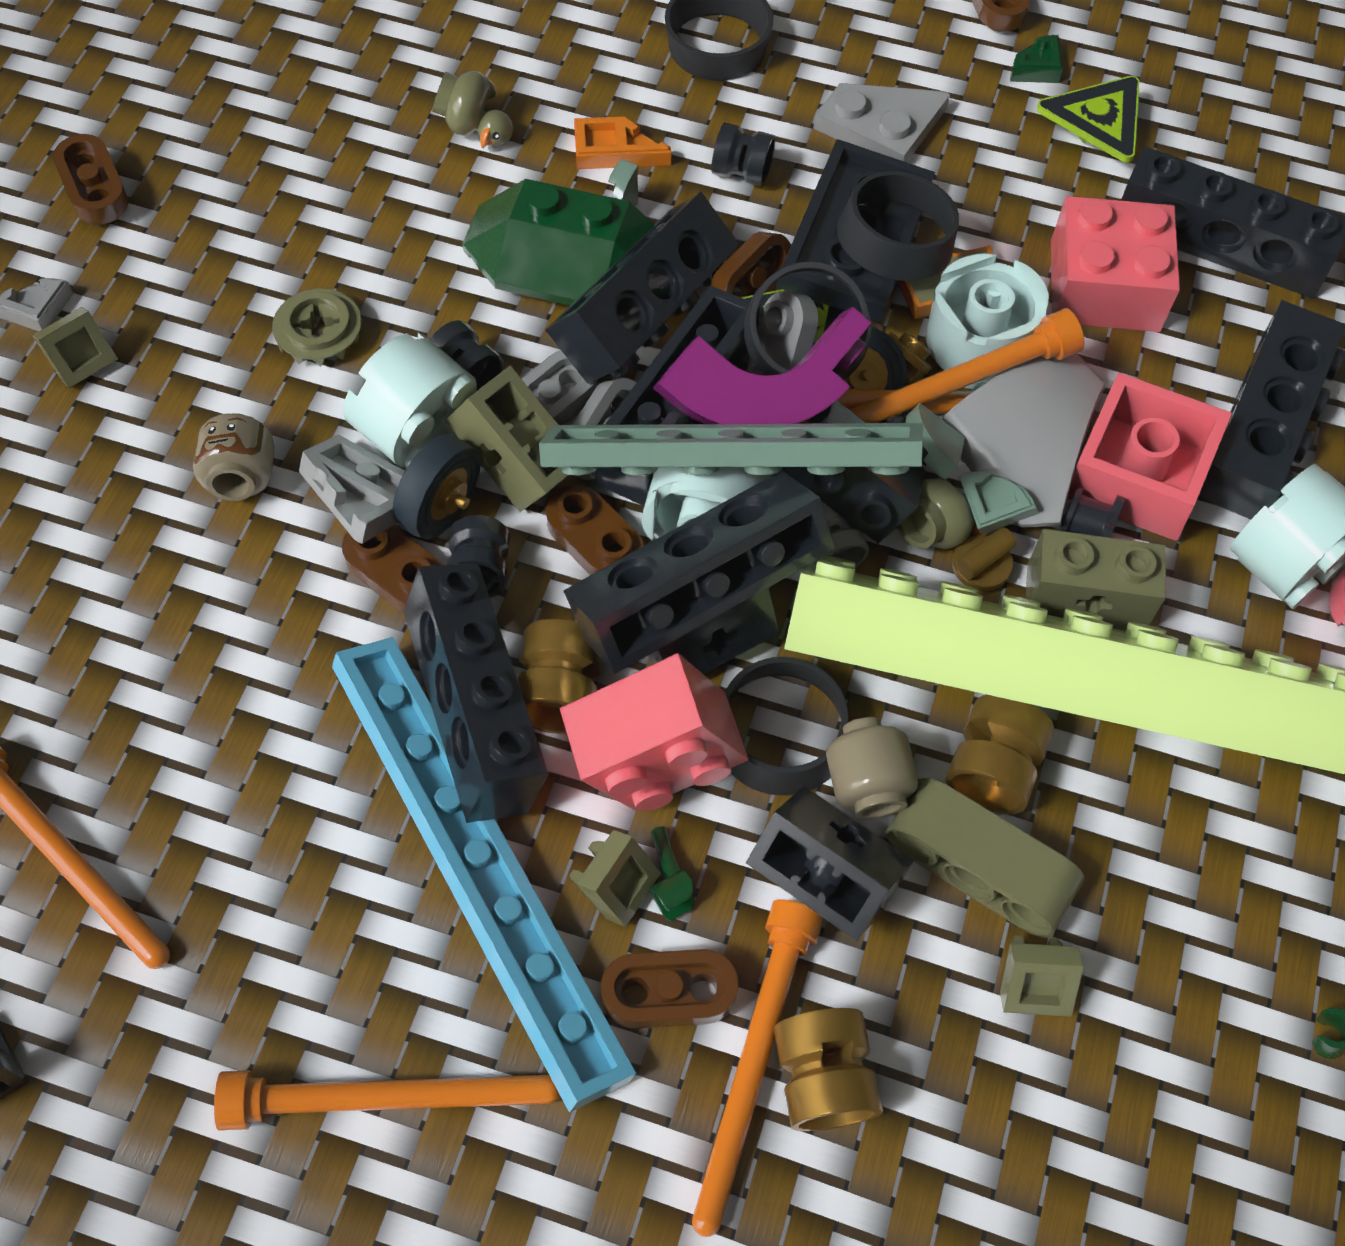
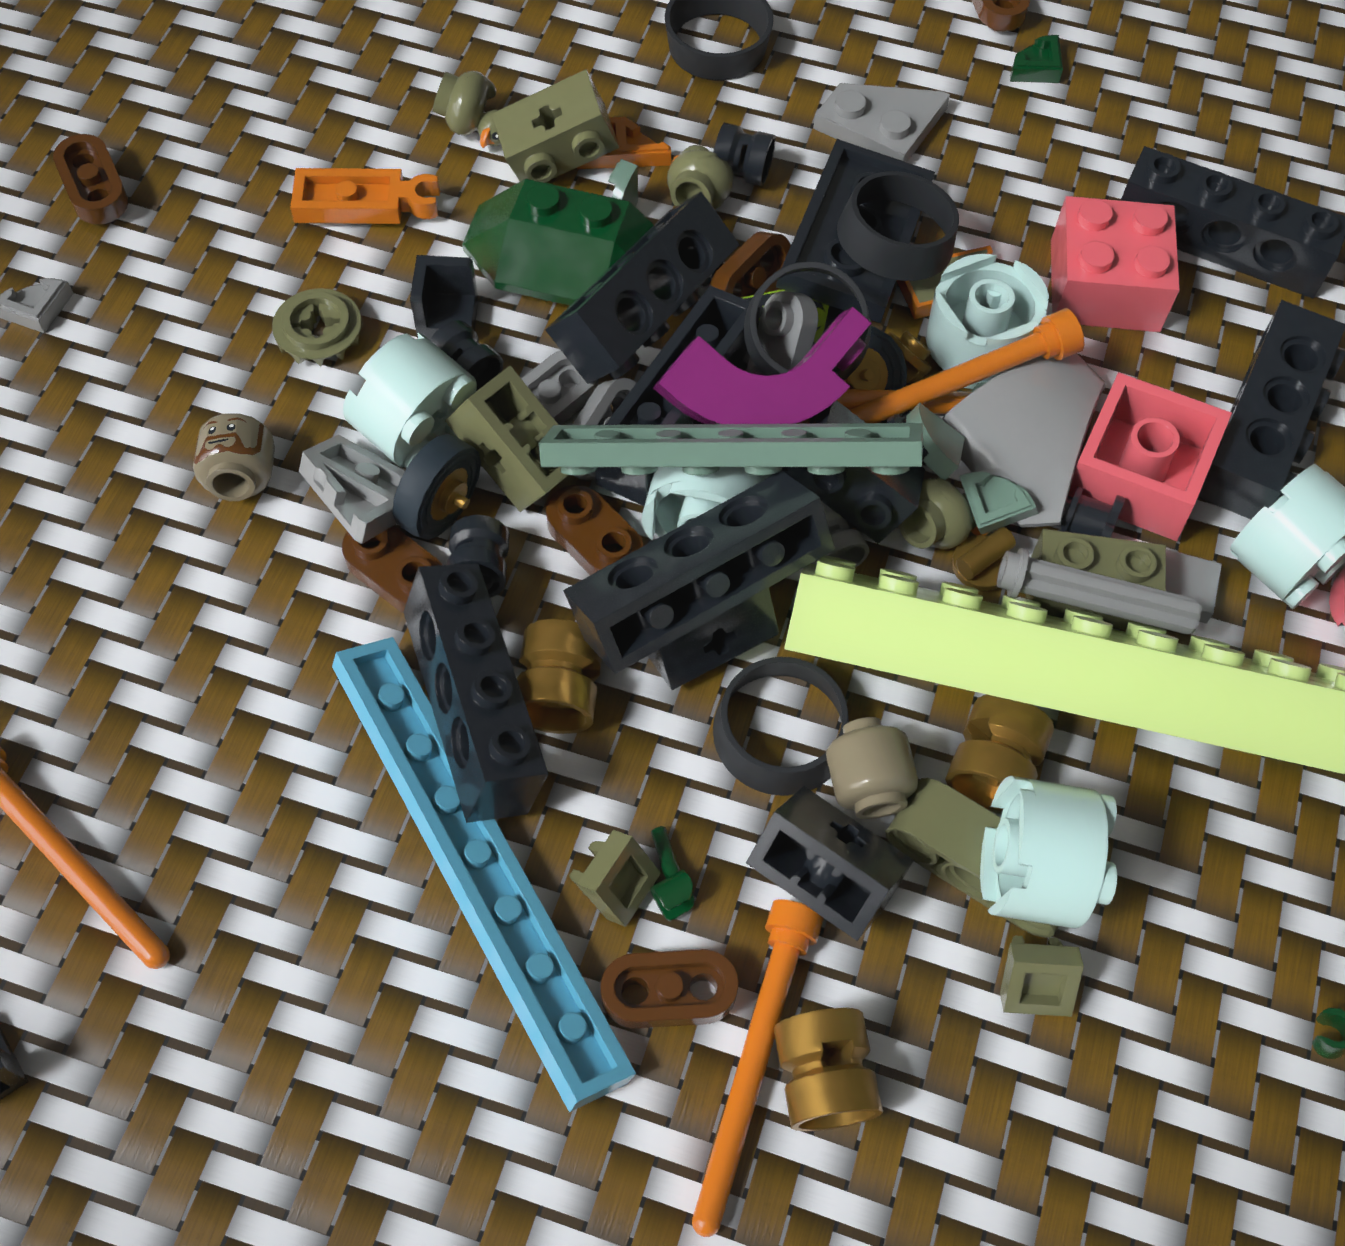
(75, 347): olive tile -> none
(247, 1099): orange piece -> none
(361, 196): none -> orange plate
(443, 292): none -> black panel
(555, 129): none -> olive brick
(654, 735): coral brick -> none
(699, 171): none -> olive animal
(1048, 852): none -> light aqua brick
(1097, 593): none -> light grey axle
(1099, 114): piece -> none
(1194, 579): none -> light grey tile

